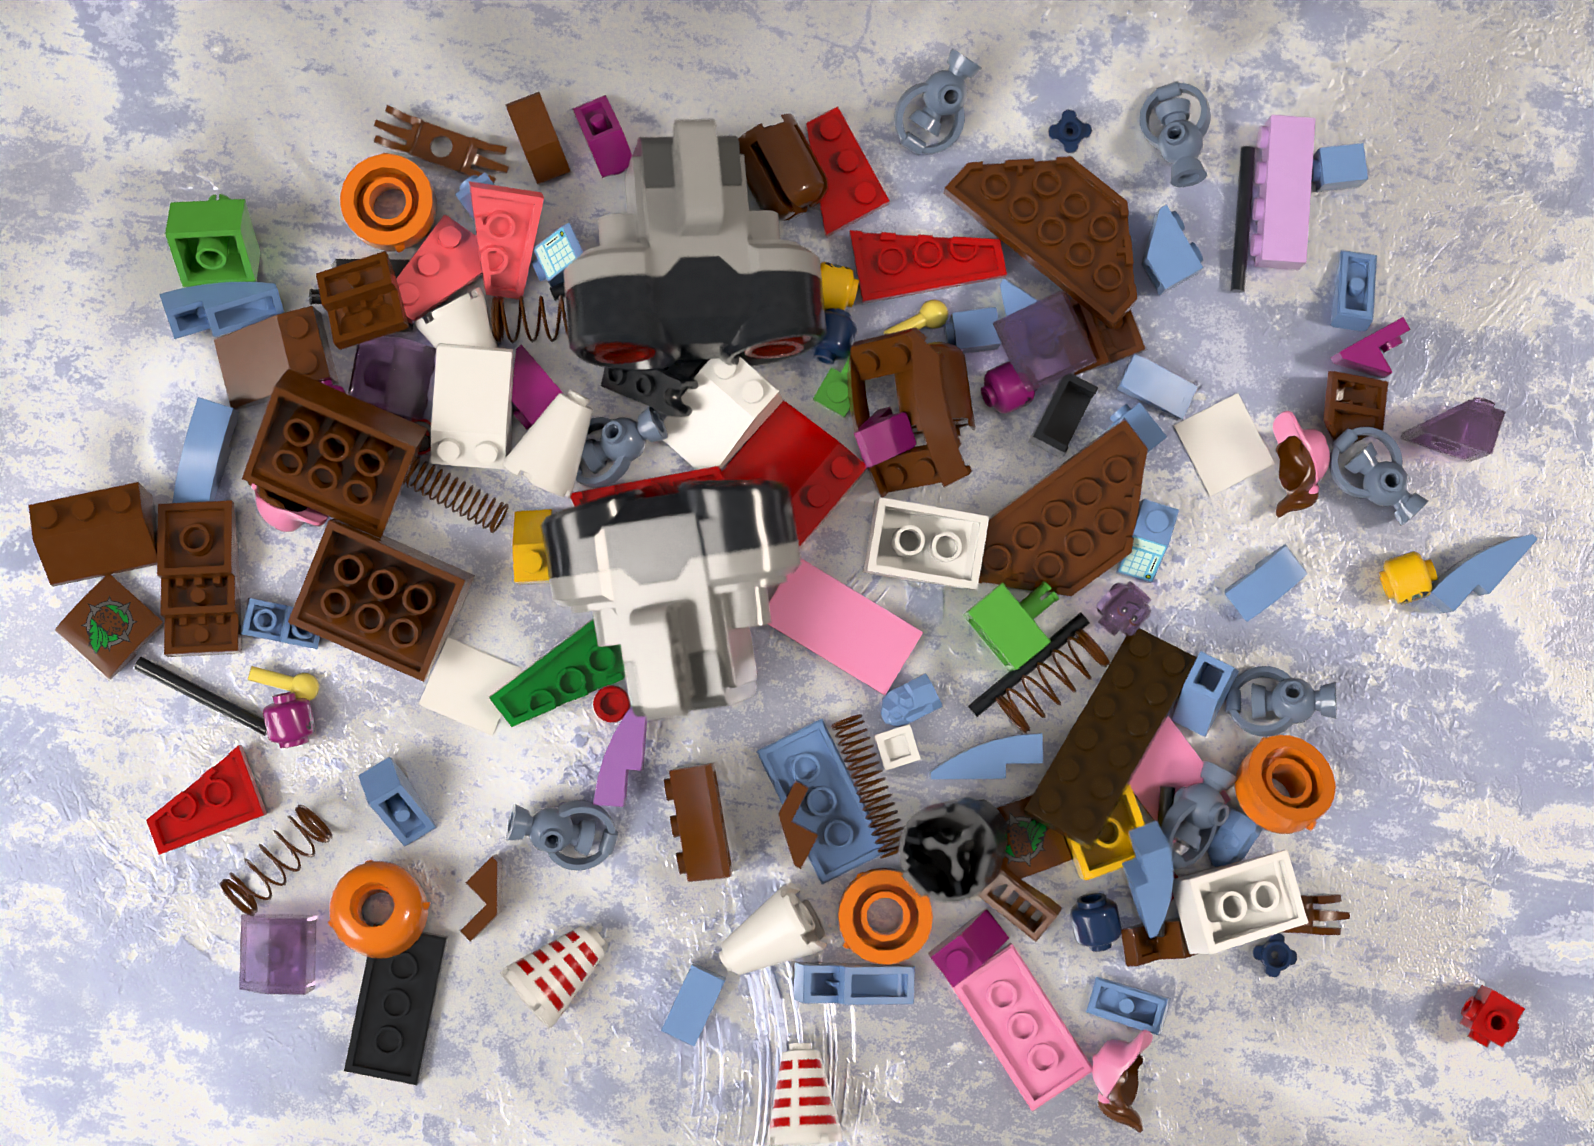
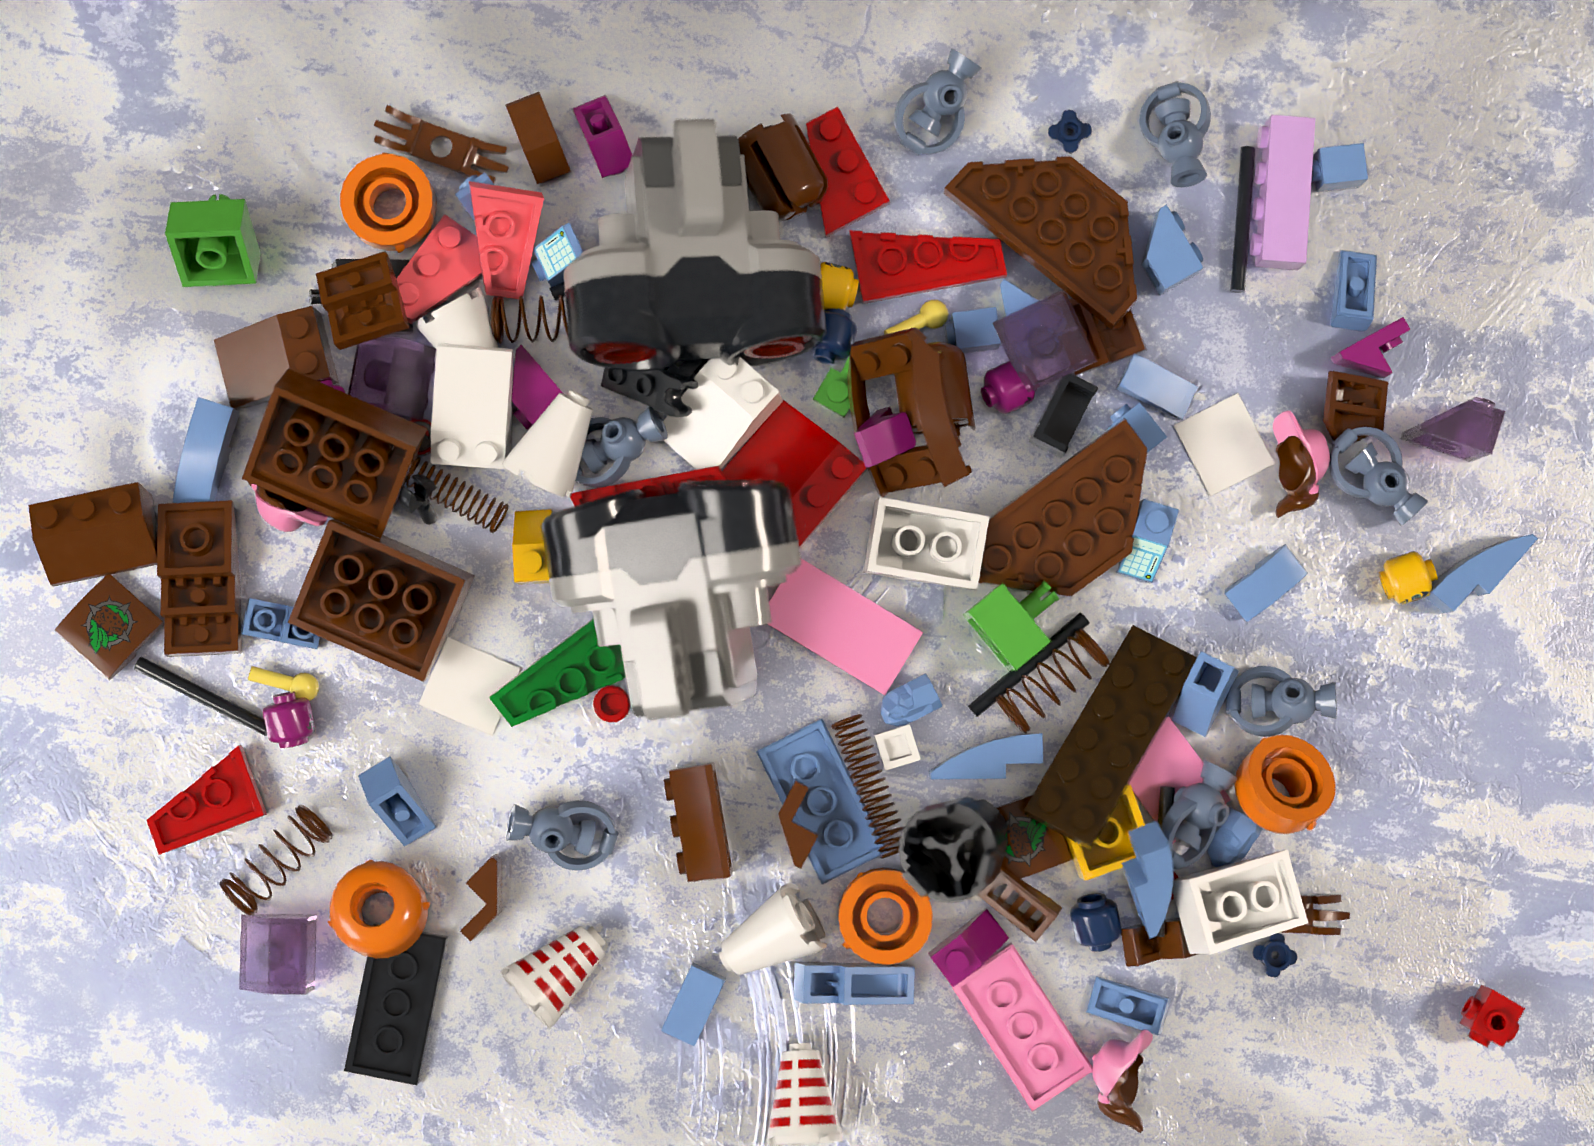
(220, 307): medium blue slope -> none
(419, 500): none -> black bar
(623, 754): medium lavender slope -> none
(1123, 609): clear purple head -> none

